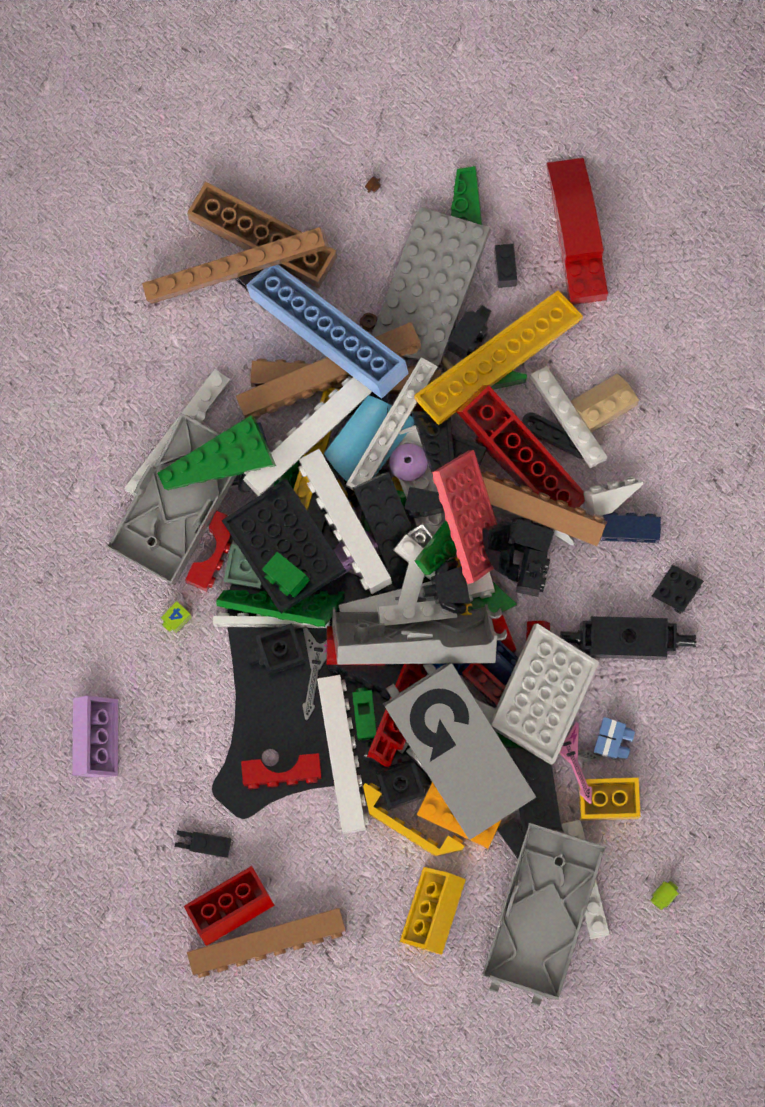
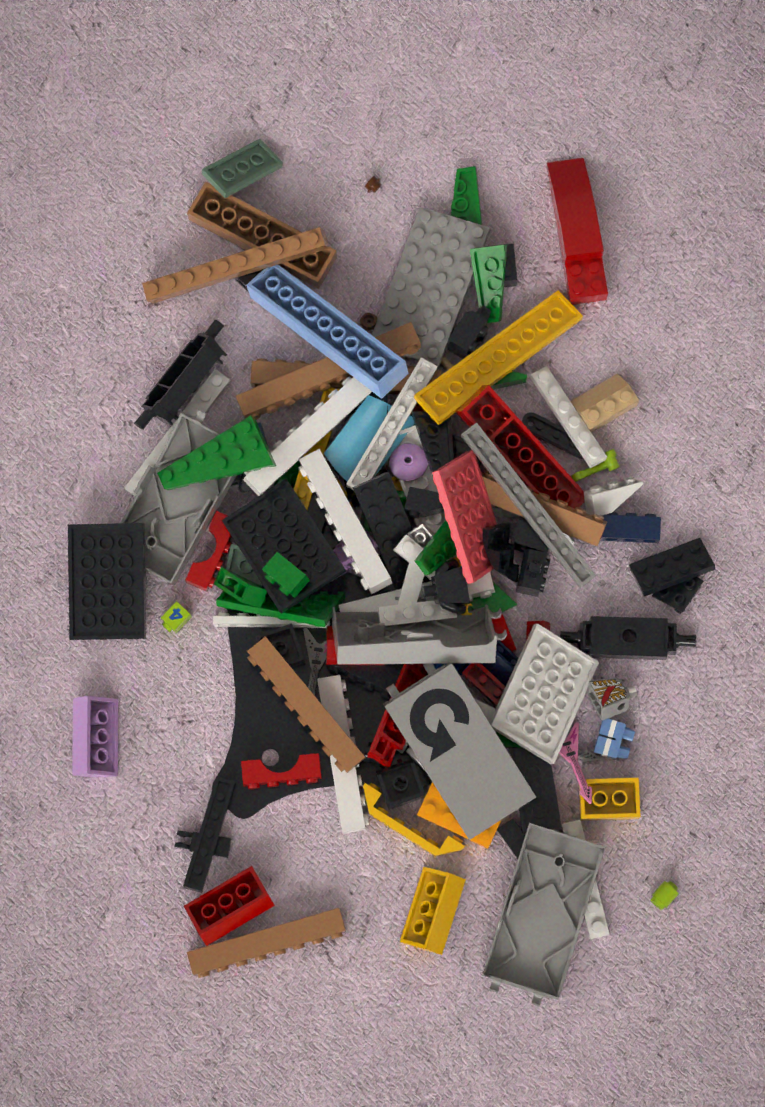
(106, 581): none -> black plate
(182, 377): none -> black brick
(209, 834): none -> black plate
(240, 588): none -> green slope
(242, 168): none -> sand green plate
(308, 707): none -> medium nougat brick
(364, 714): green brick -> none
(489, 277): none -> green wing
(528, 505): none -> light grey plate
(610, 463): none -> lime brick
(610, 696): none -> torso
(672, 567): none -> black plate

